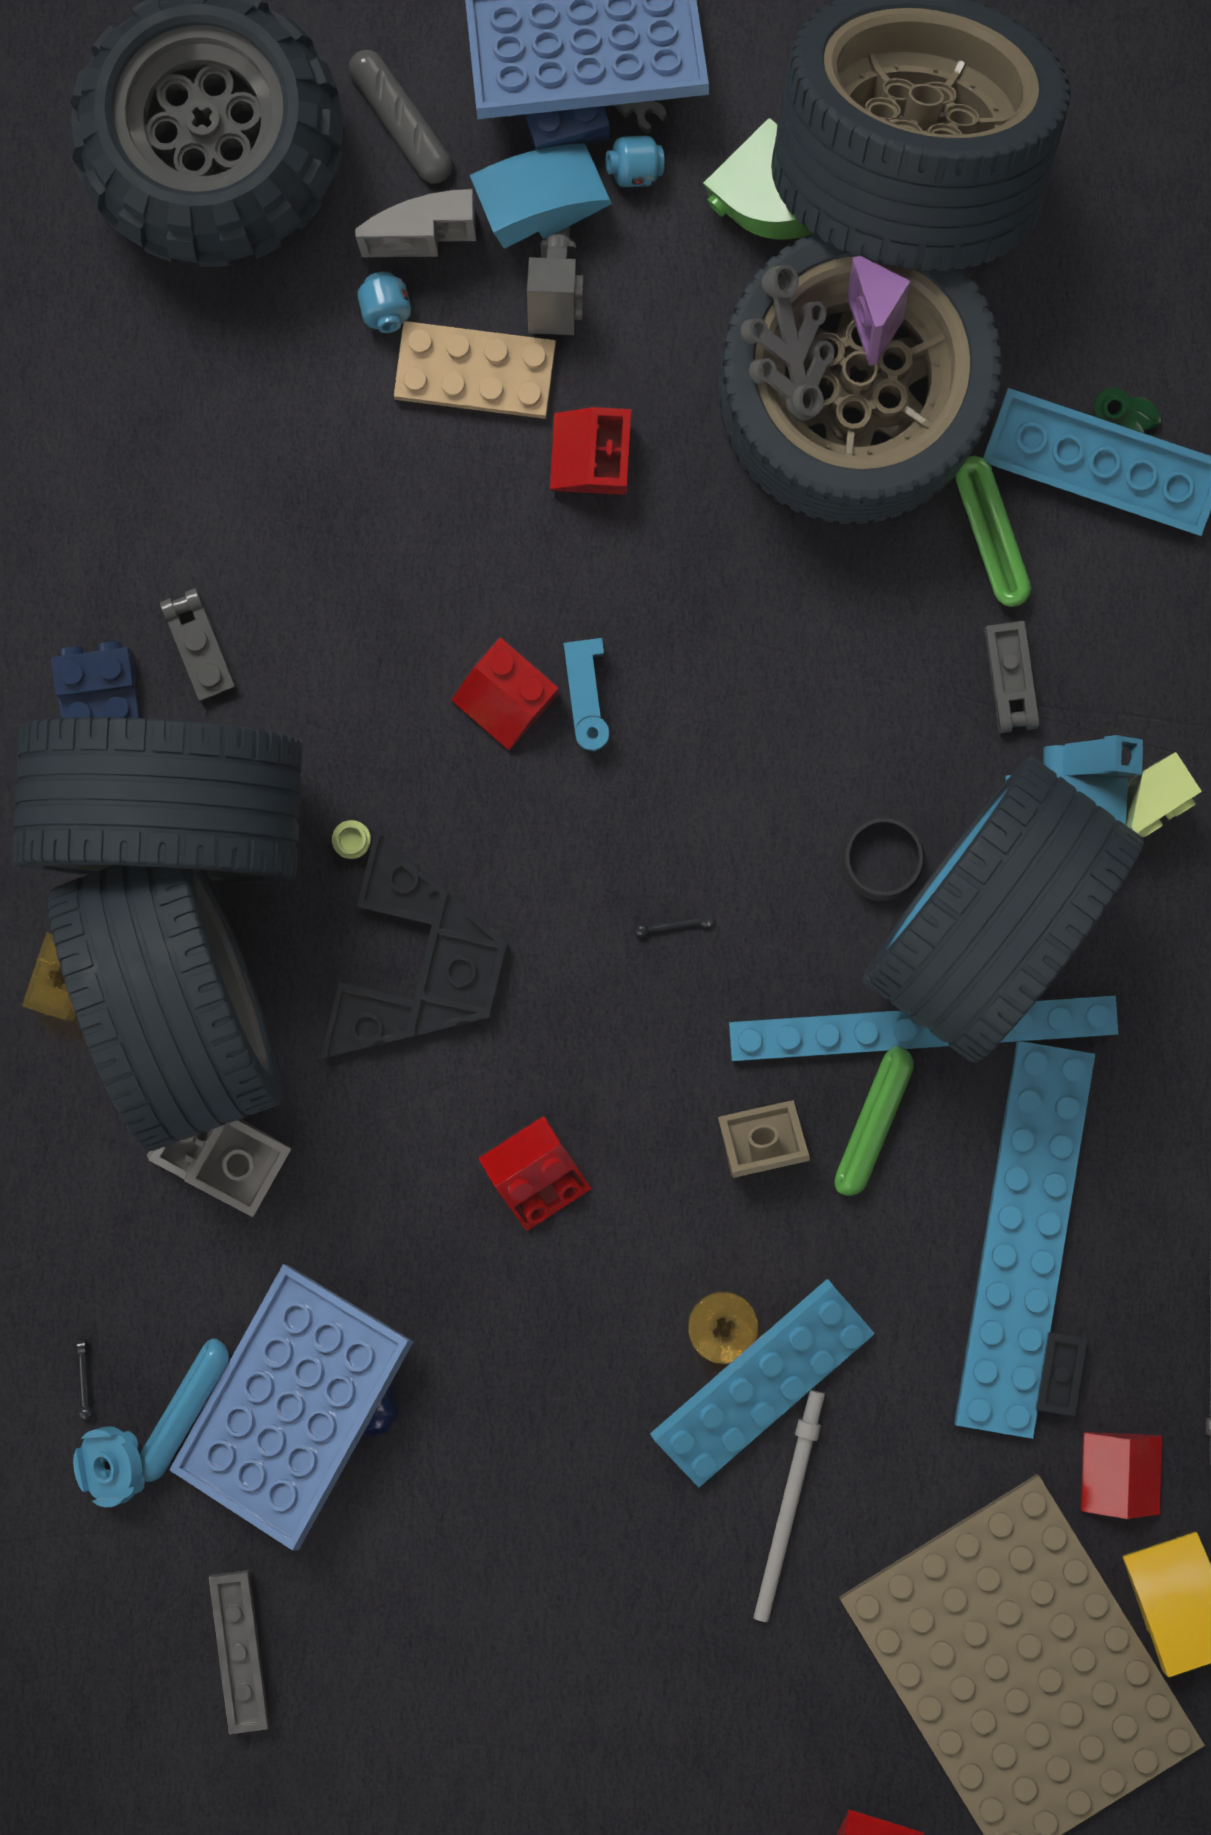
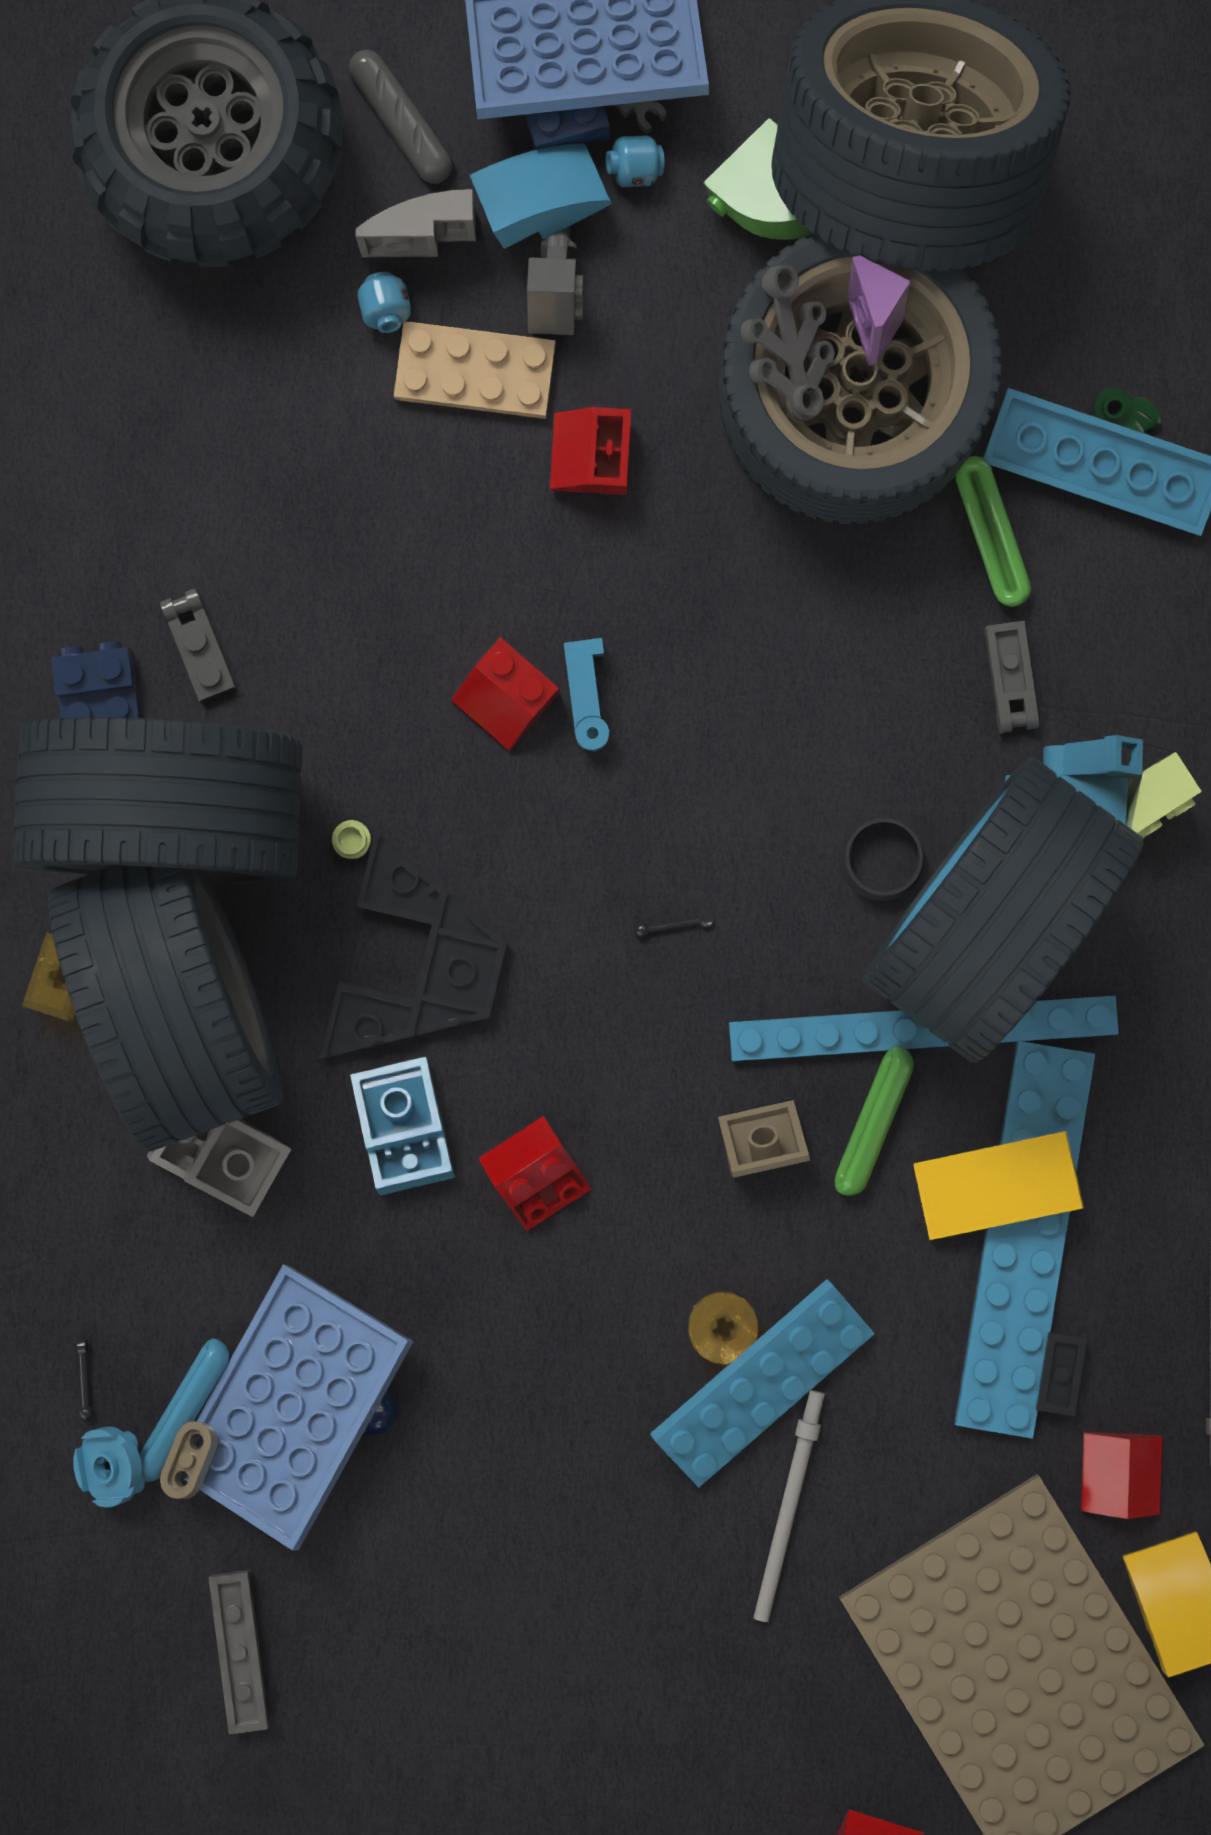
(187, 1458): none -> dark tan plate
(402, 1126): none -> dark azure slope
(998, 1185): none -> yellow tile

